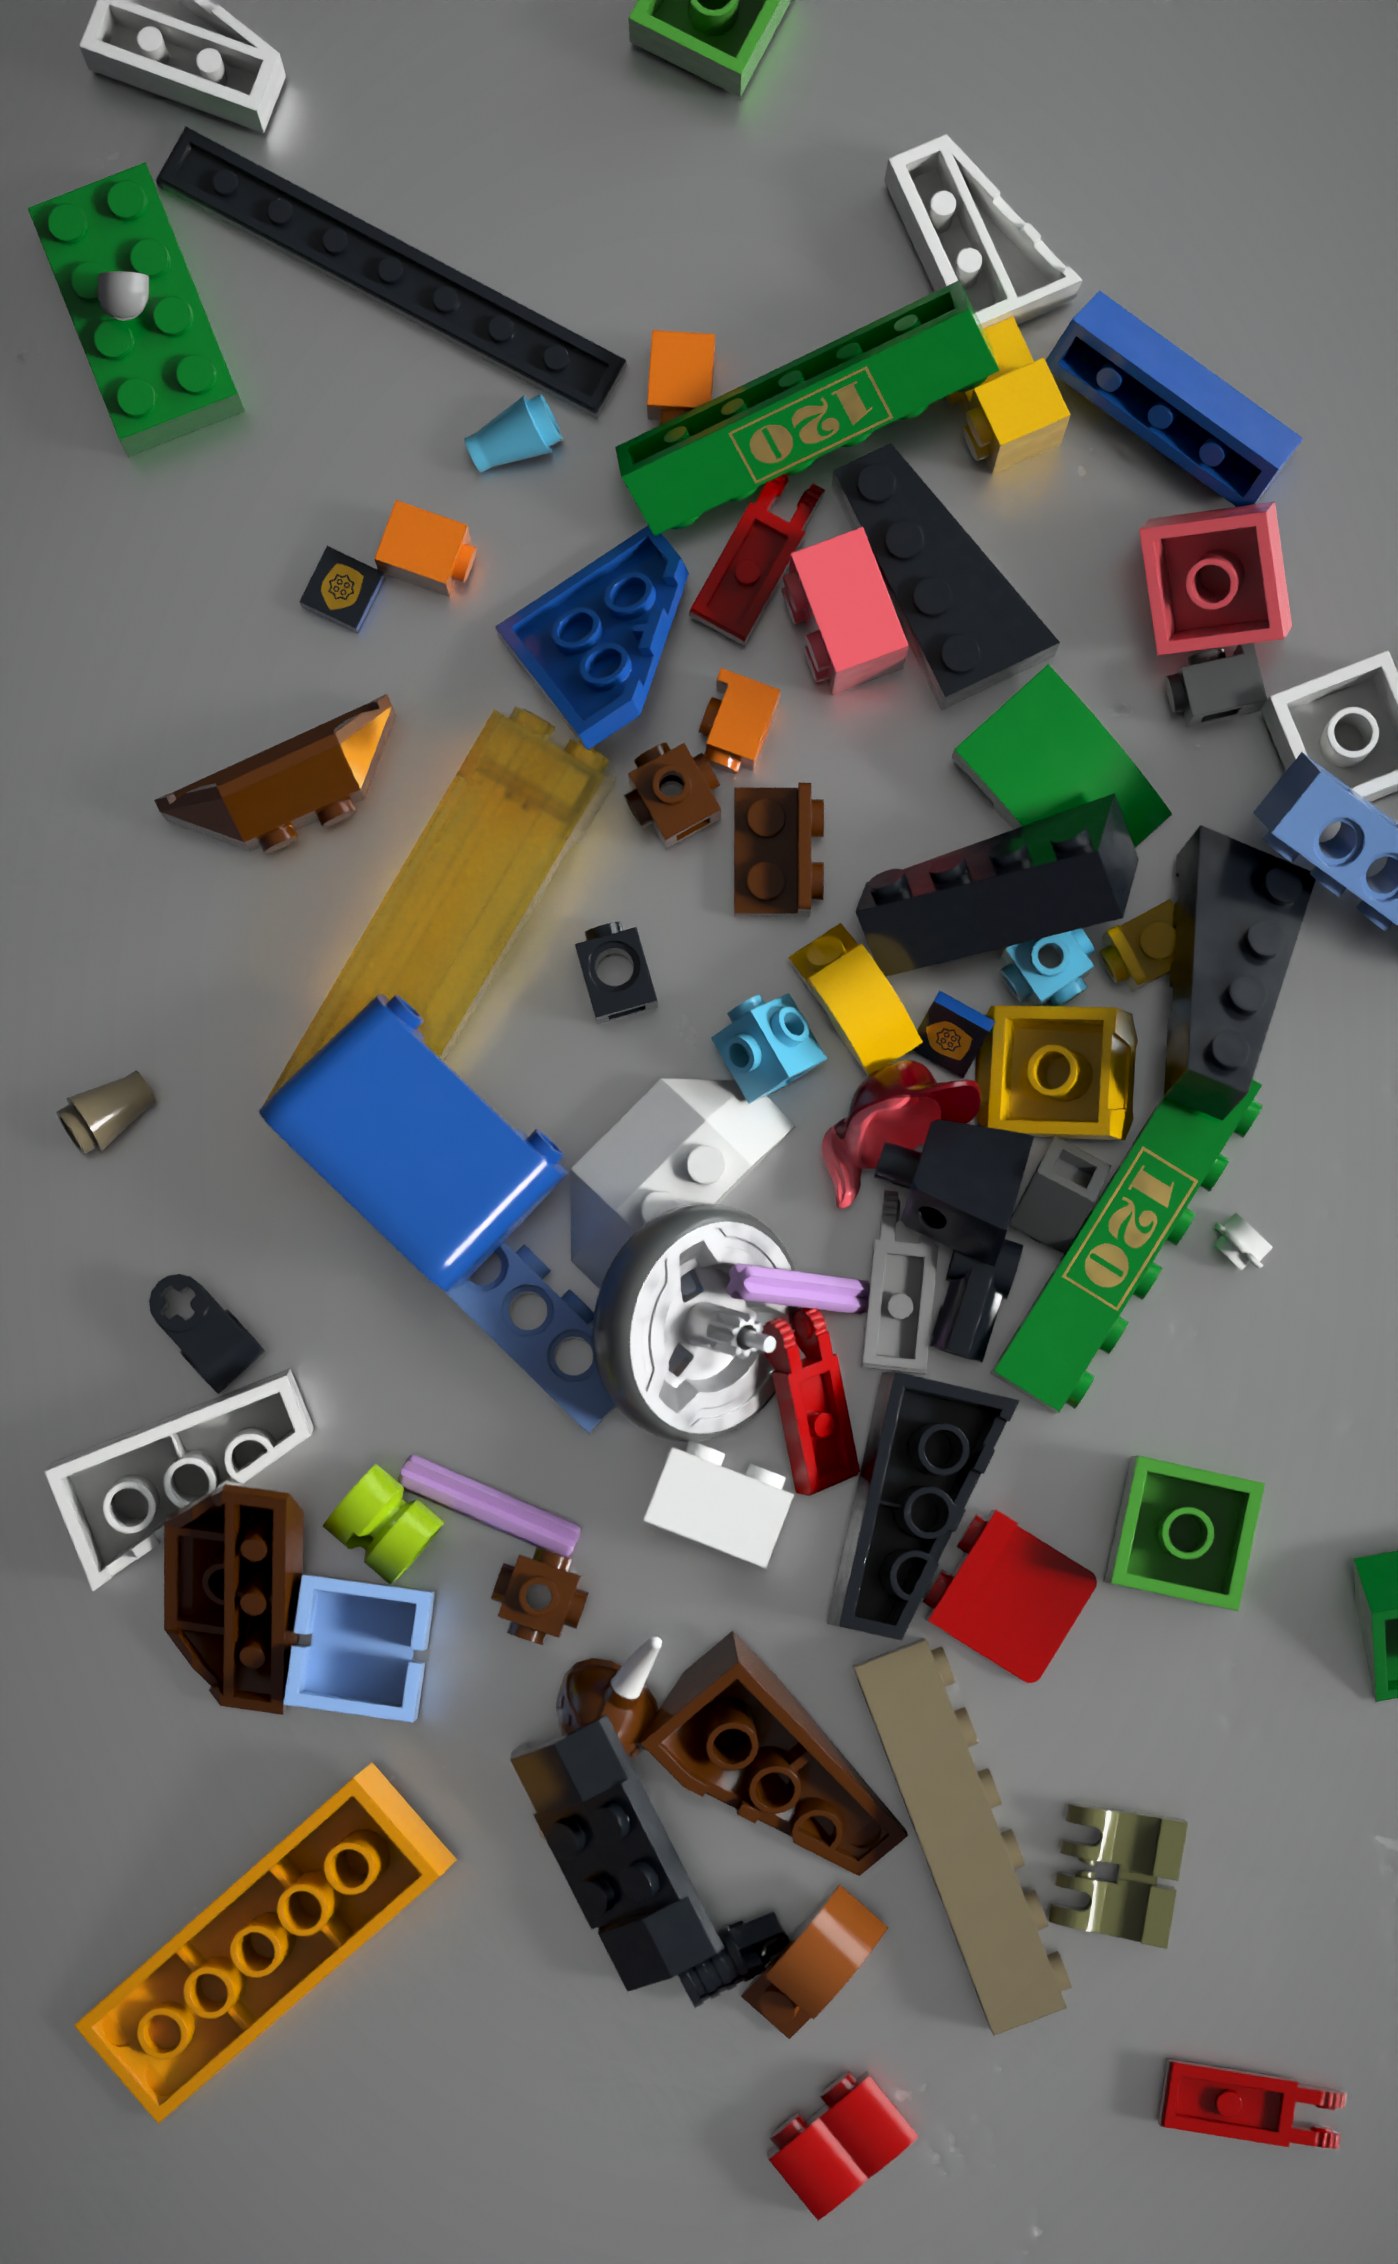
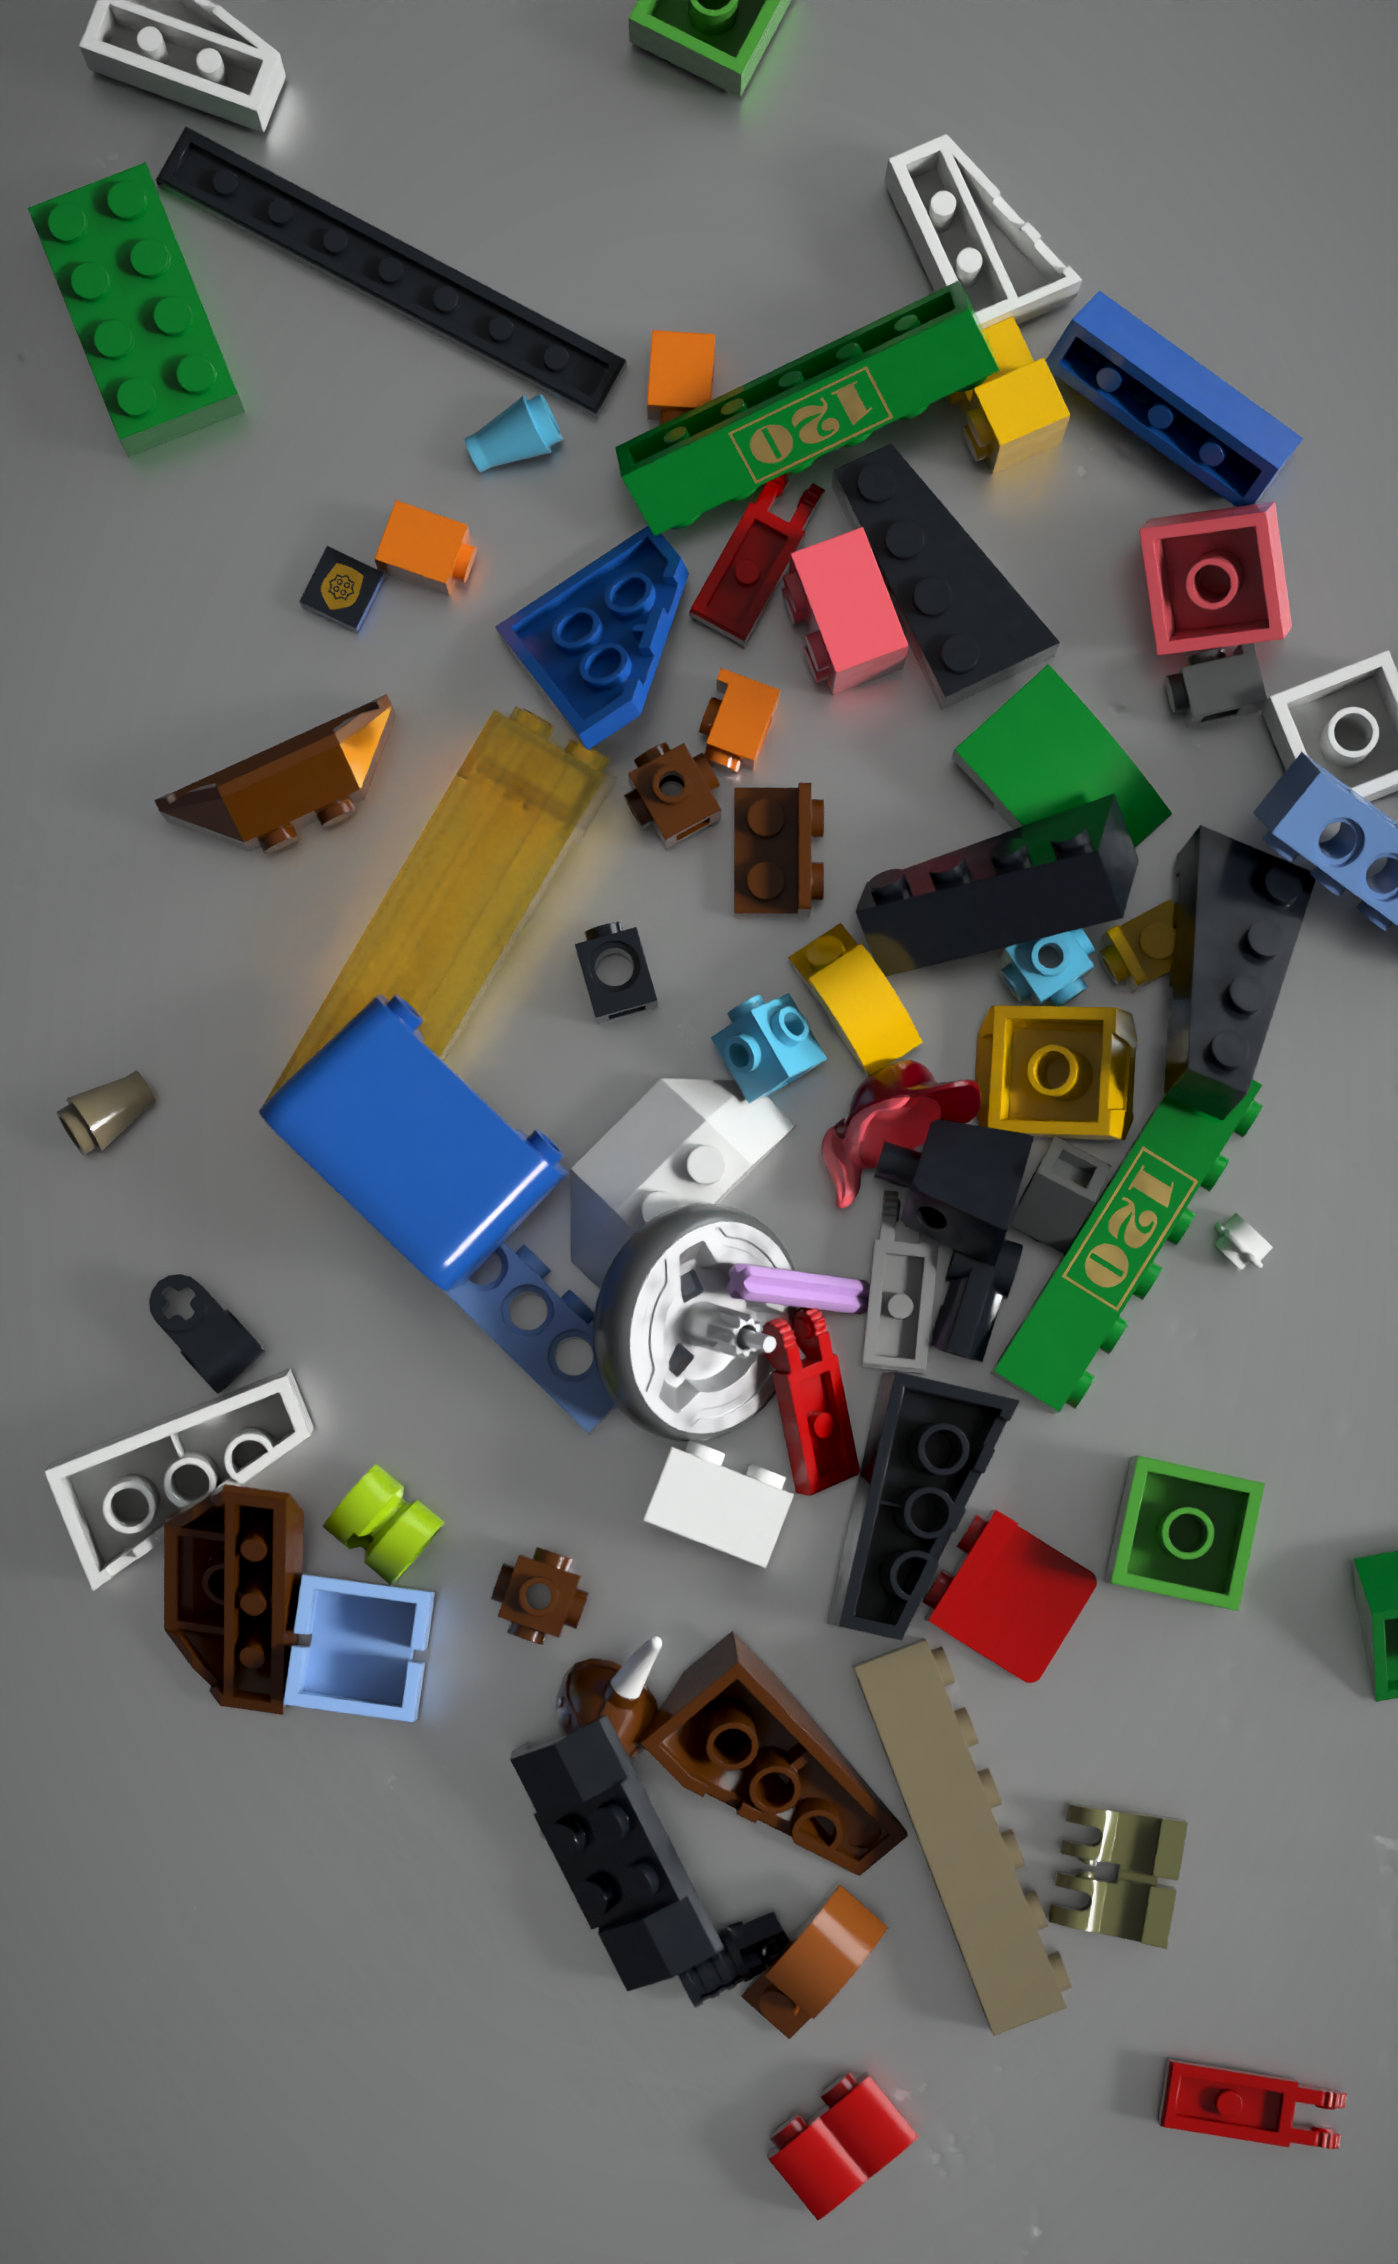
(122, 293): light grey hinge -> none
(265, 1942): light orange slope -> none
(488, 1506): lavender axle -> none
(952, 1034): tile -> none

